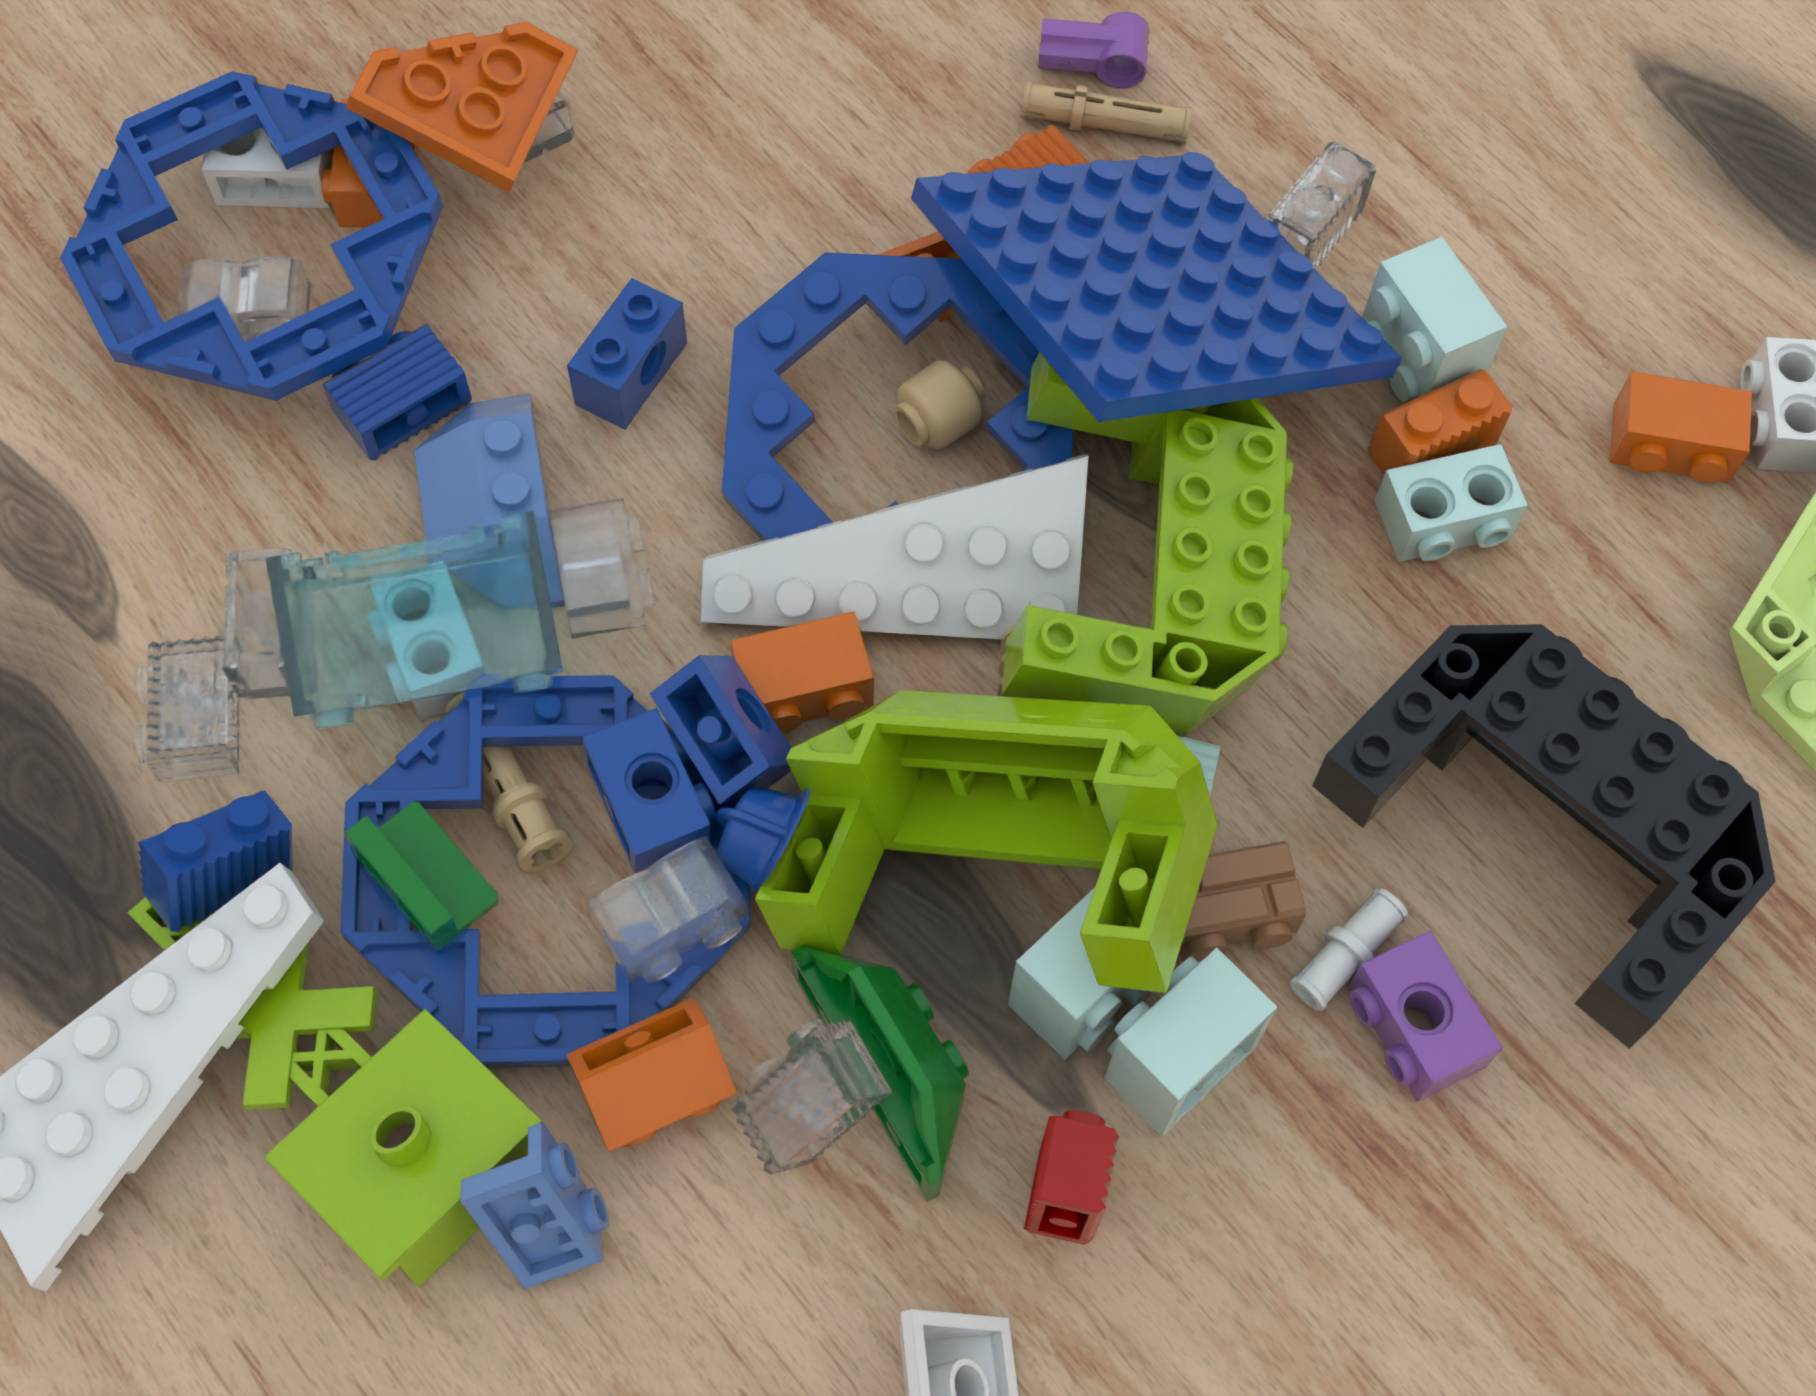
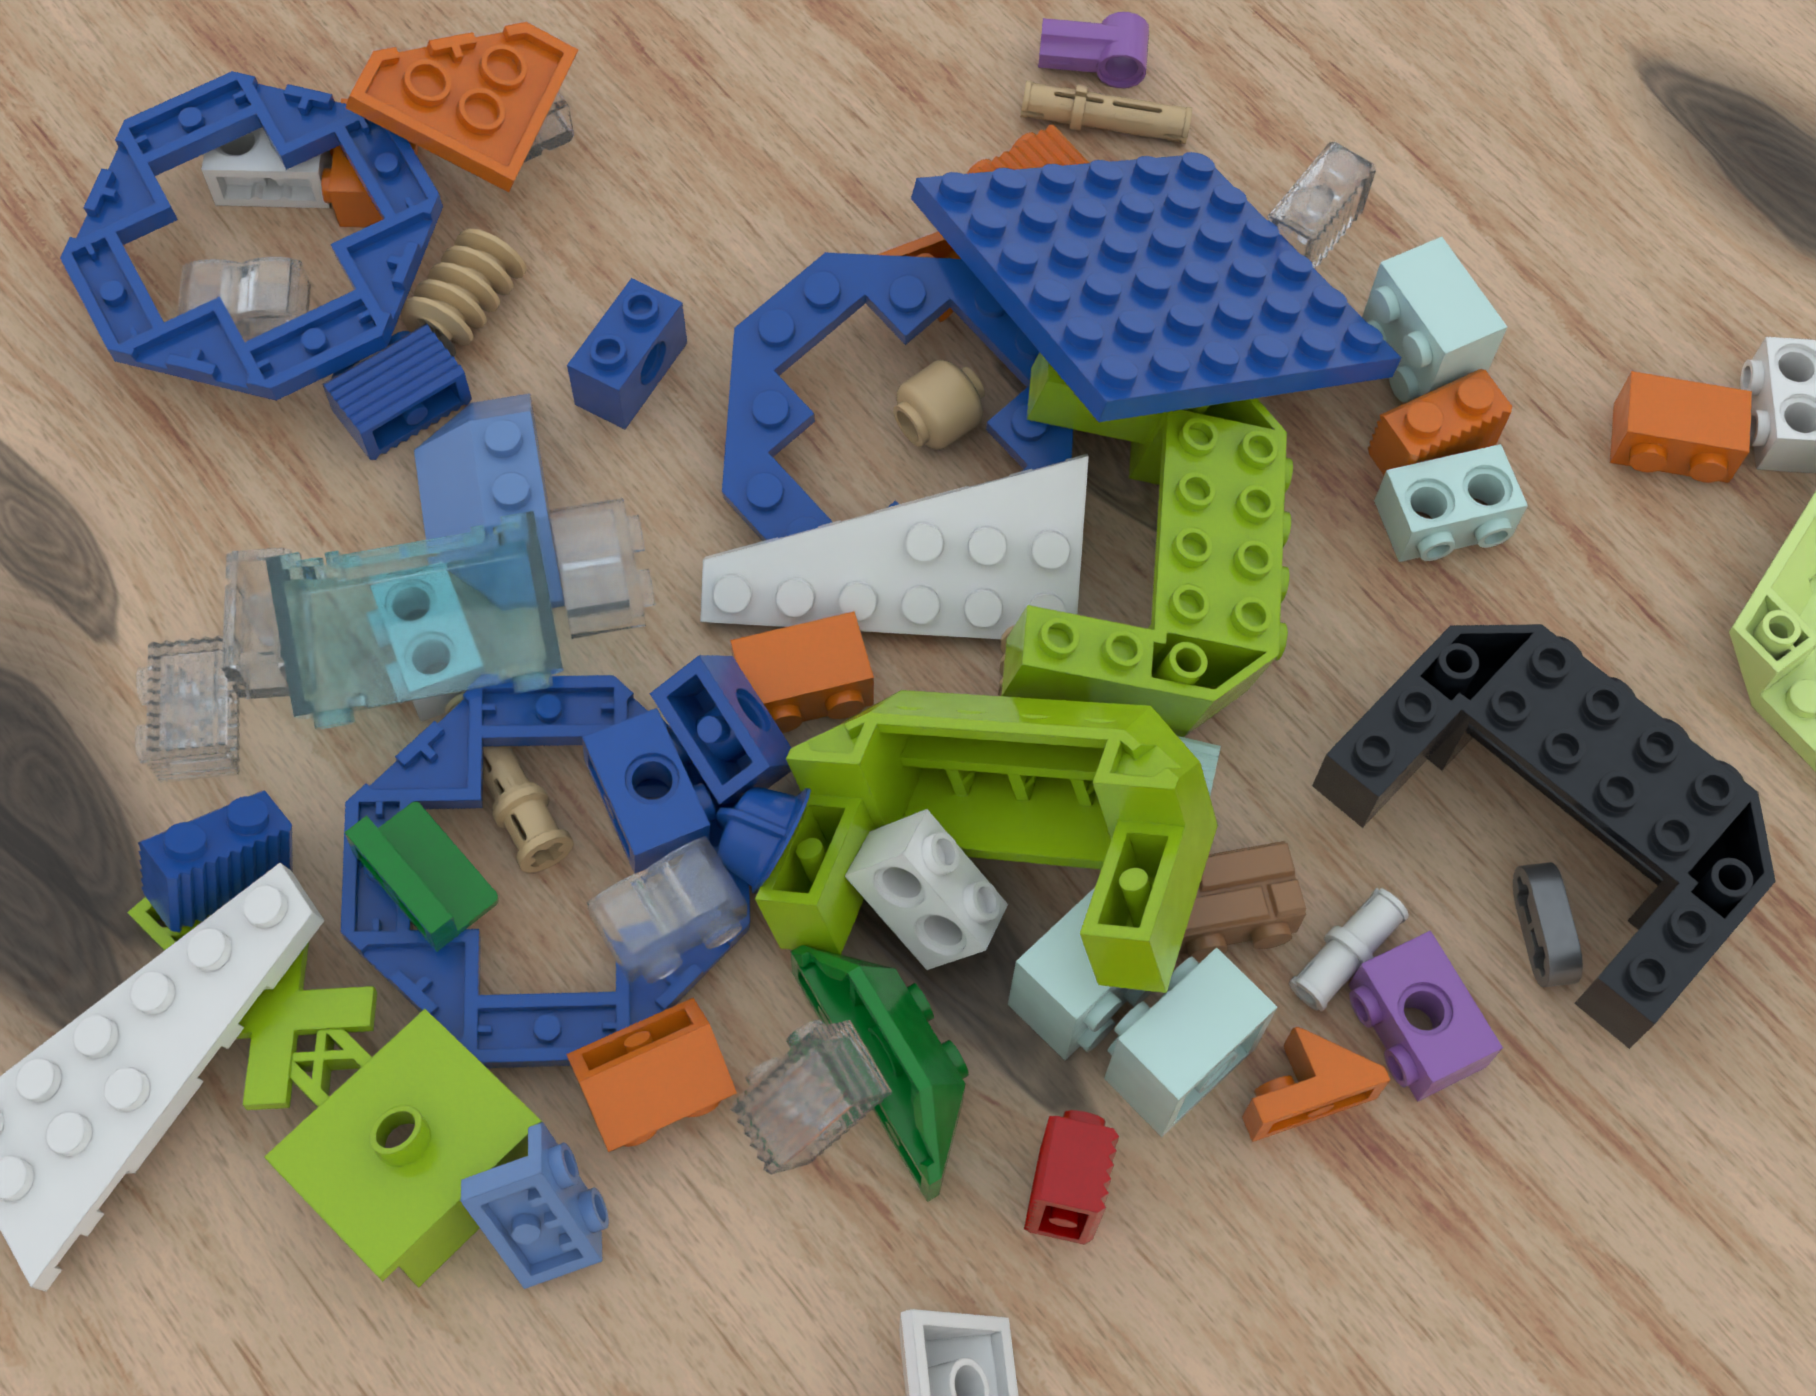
(463, 287): none -> tan piece
(927, 890): none -> white brick
(1327, 1083): none -> orange slope
(1547, 925): none -> flat silver beam

